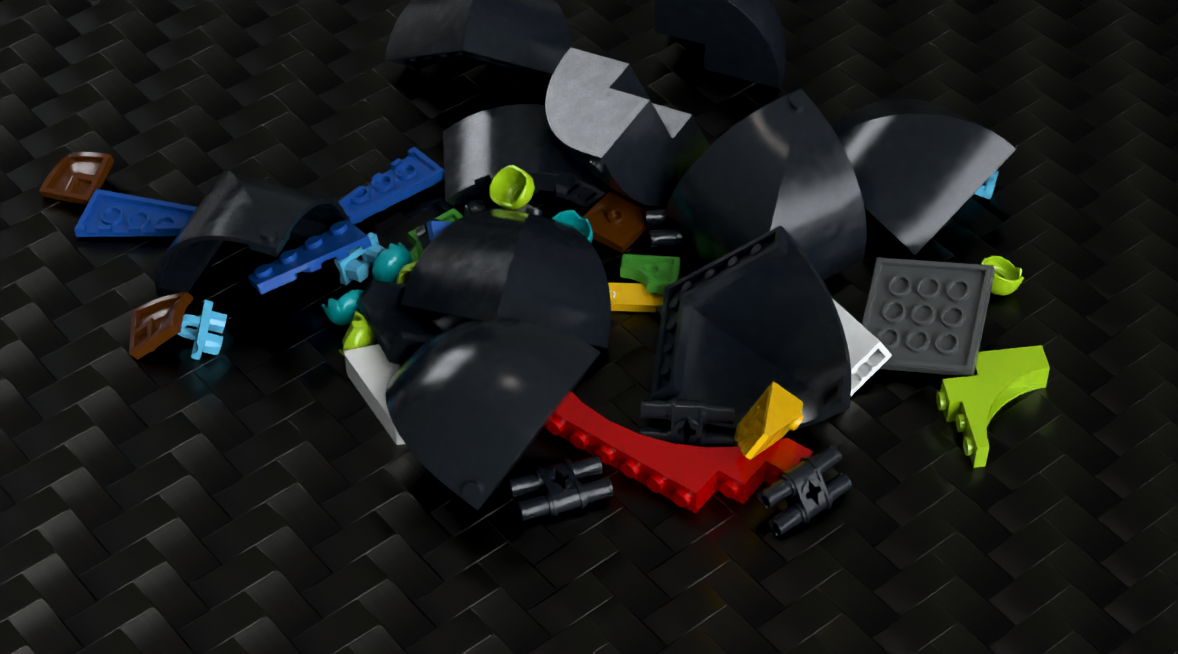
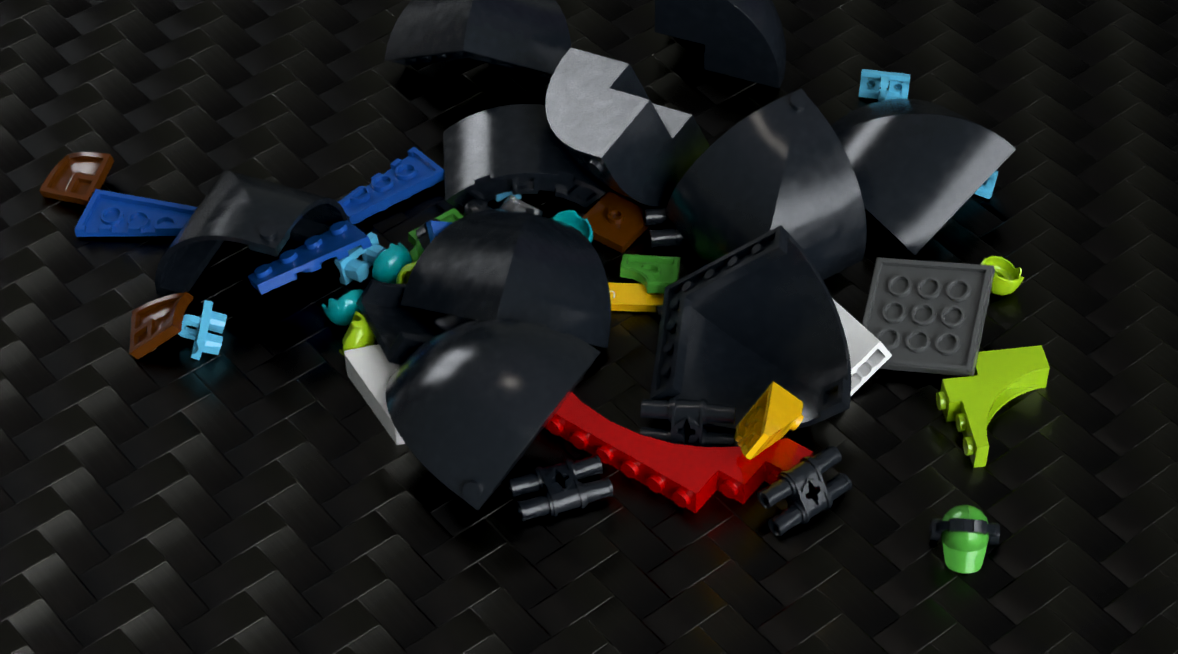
(512, 188): lime hair -> none
(871, 82): none -> medium azure hips
(964, 537): none -> bright green cap

